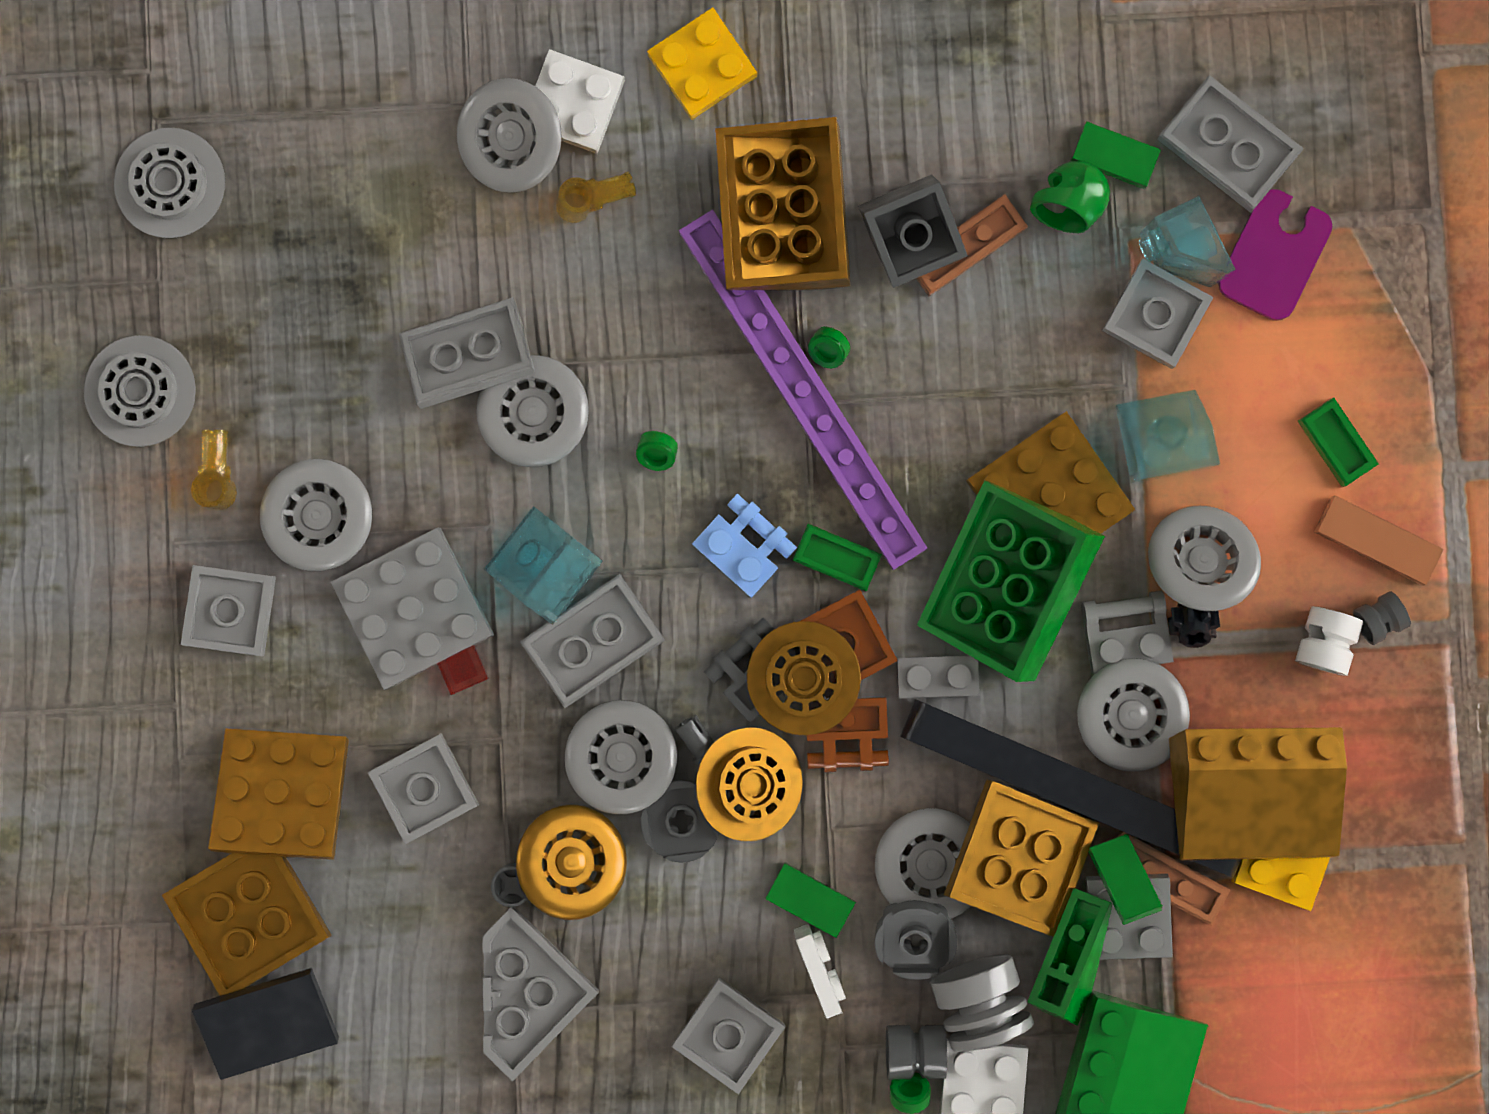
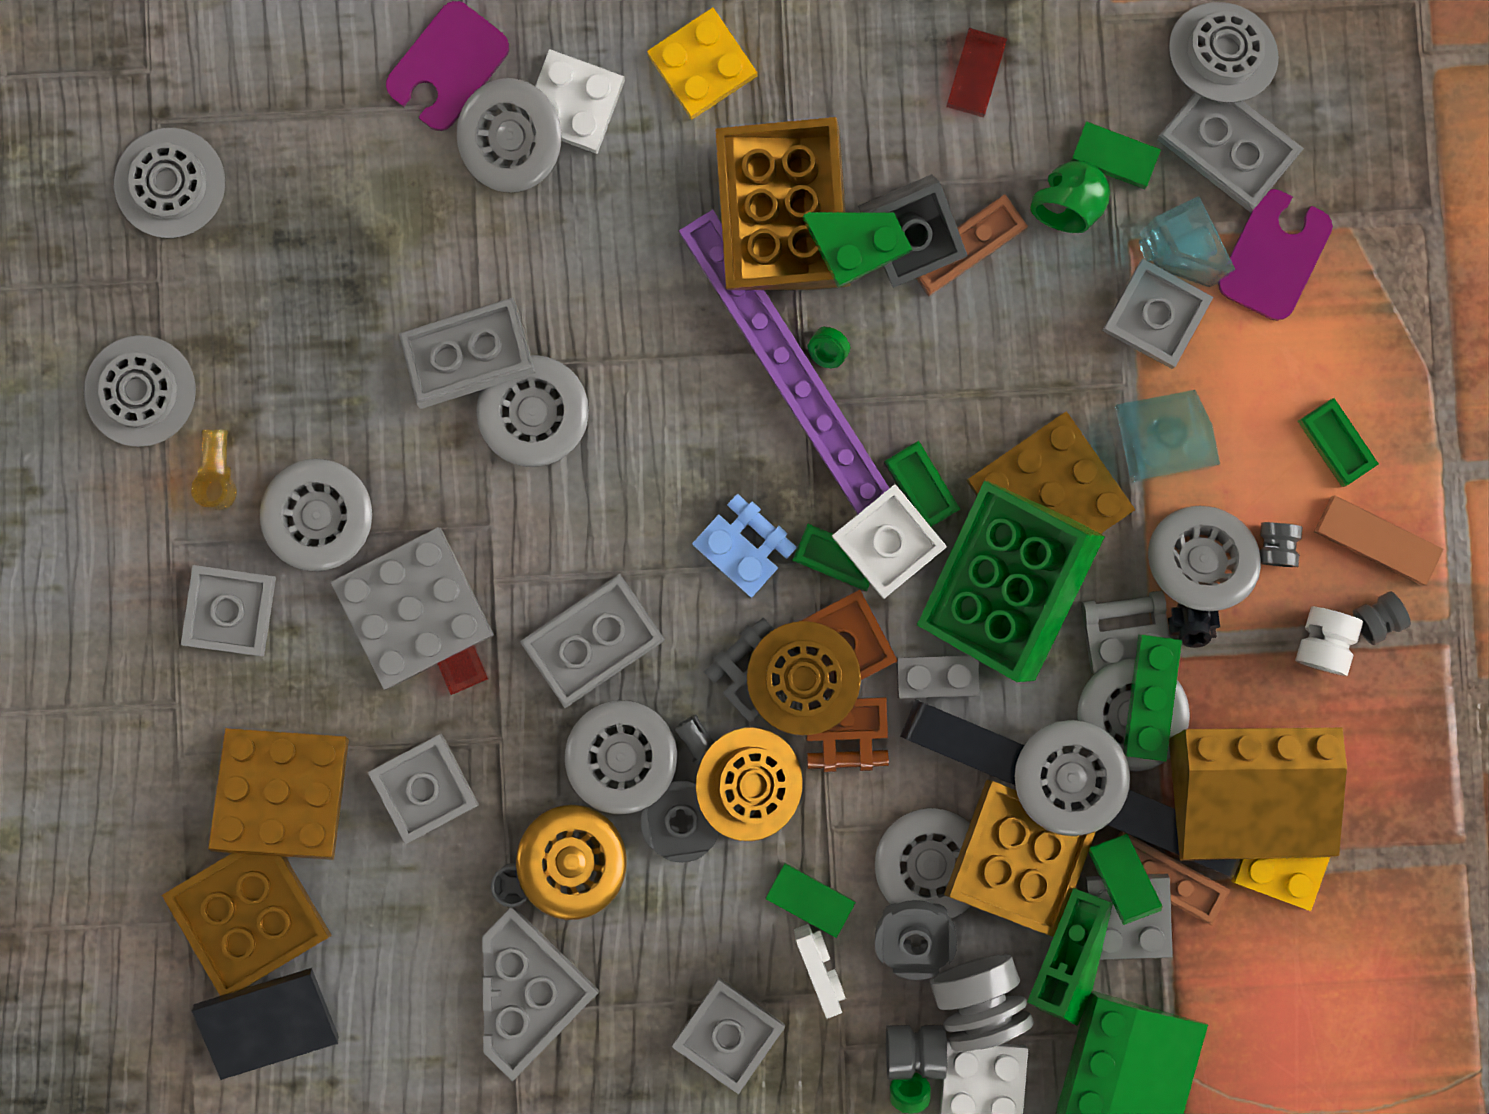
(455, 56): none -> magenta piece
(543, 565): clear light blue slope -> none
(594, 194): clear yellow pin -> none
(656, 450): green tile -> none
(856, 242): none -> green wing
(889, 541): none -> white plate
(922, 484): none -> green tile
(976, 72): none -> clear red tile
(1072, 778): none -> light grey wheel
(1152, 697): none -> green plate
(1228, 40): none -> light grey wheel
(1280, 544): none -> dark grey wheel

